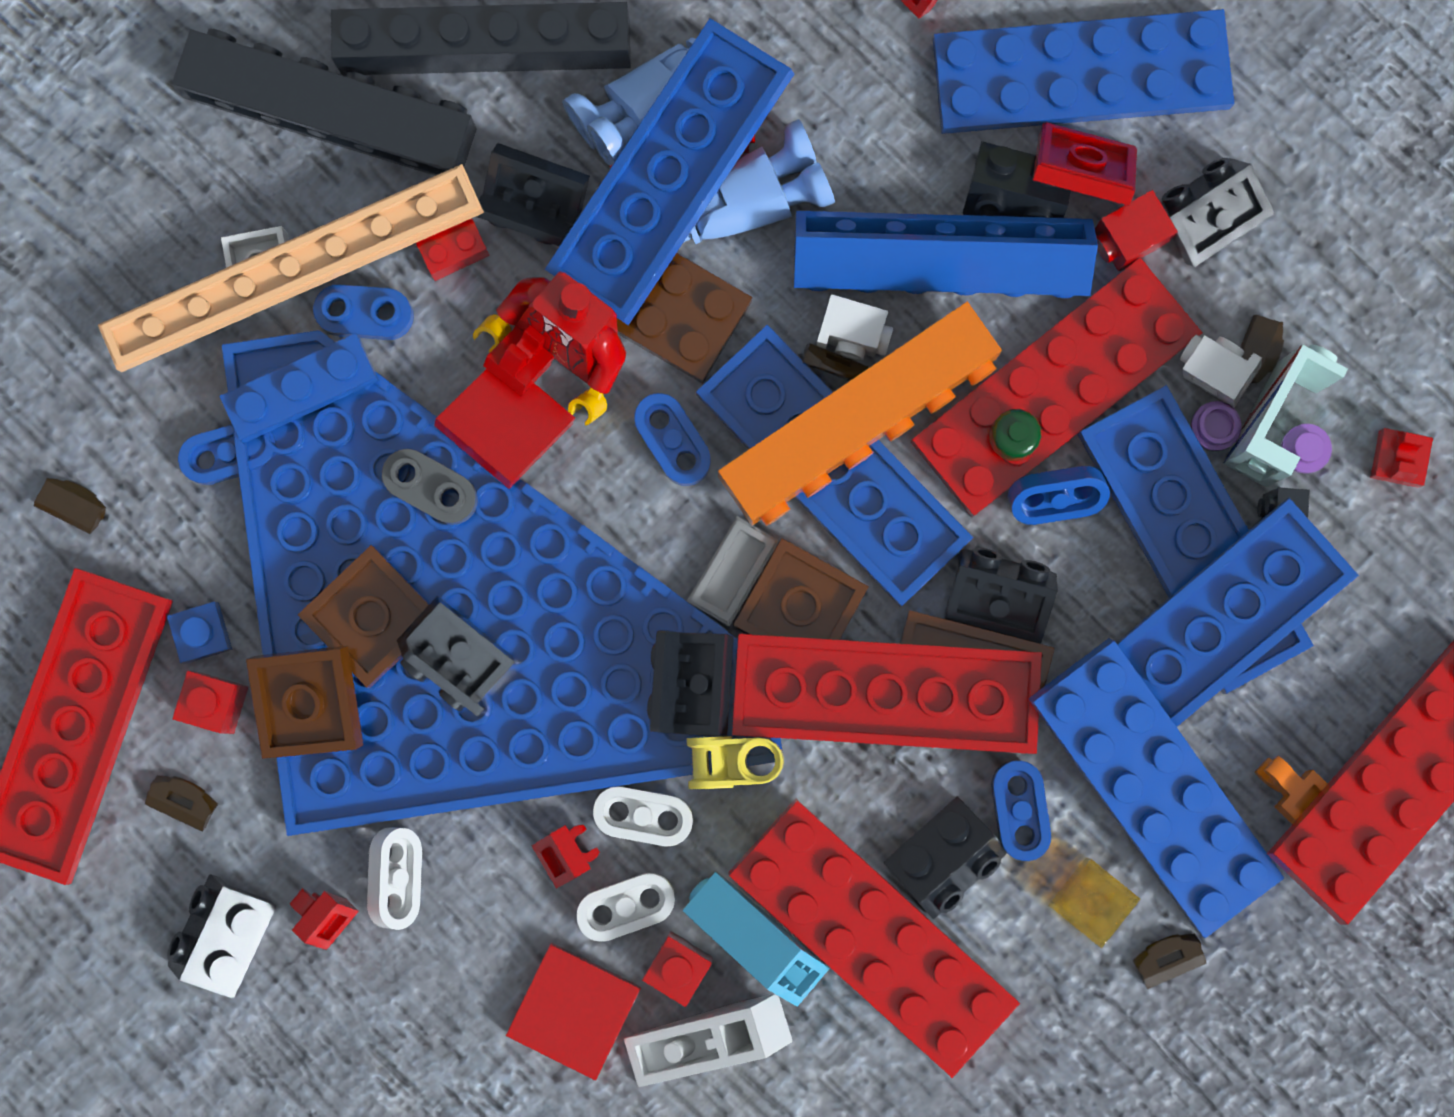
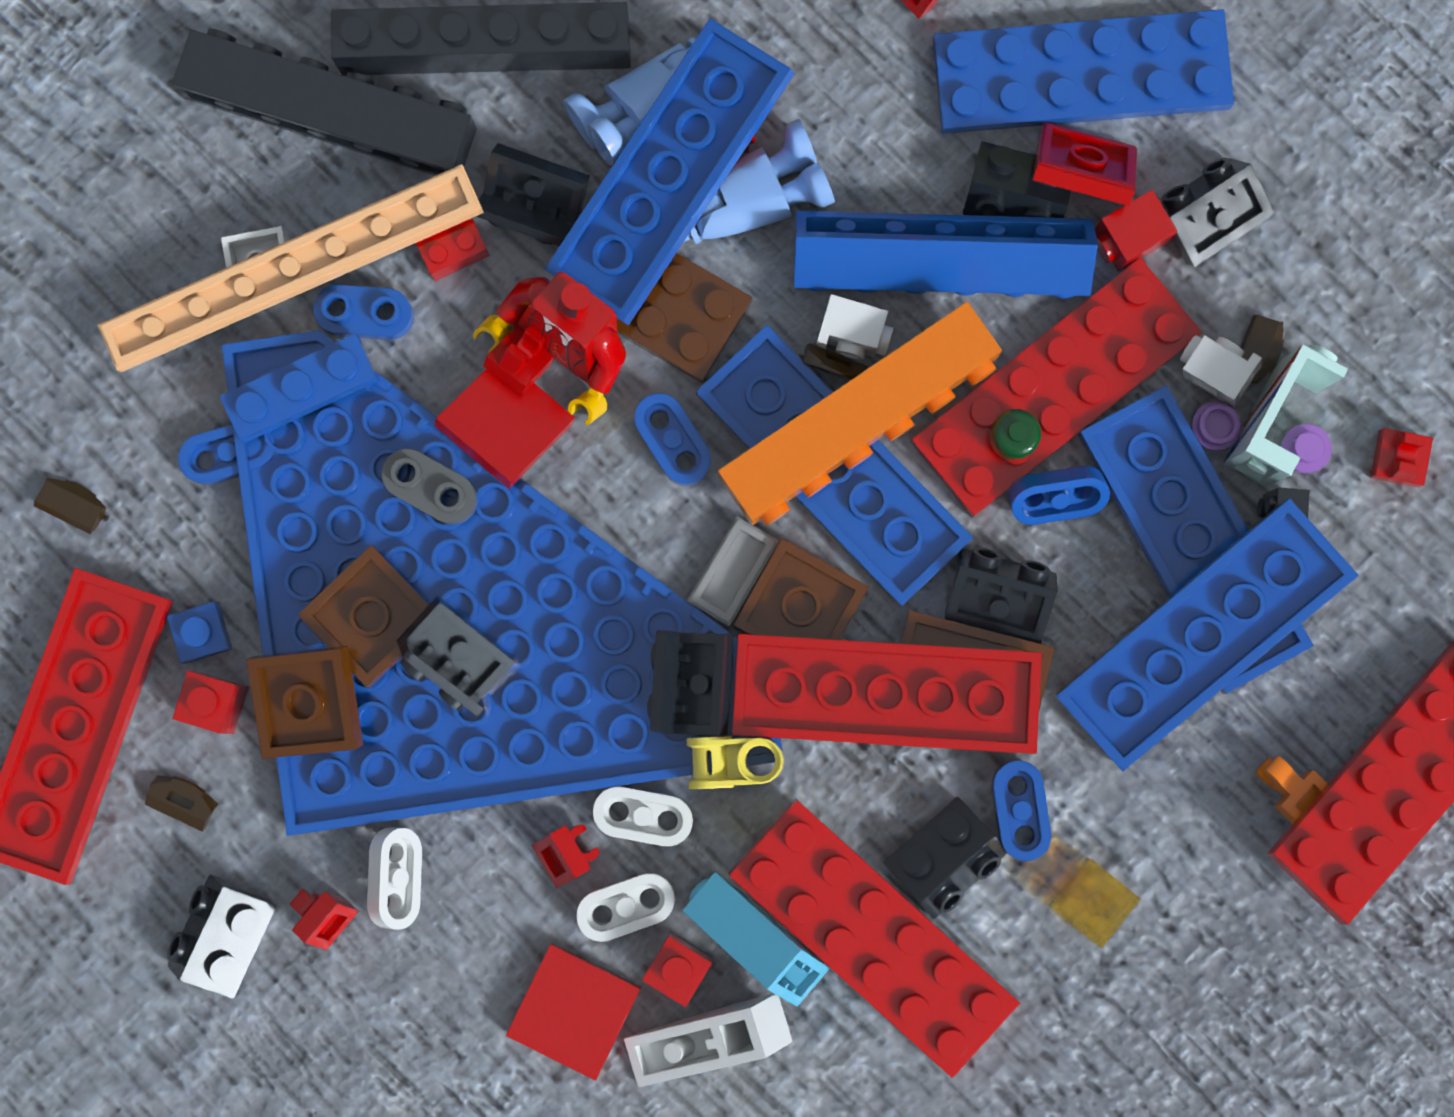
(1156, 787): blue plate -> none
(1169, 958): dark brown piece -> none

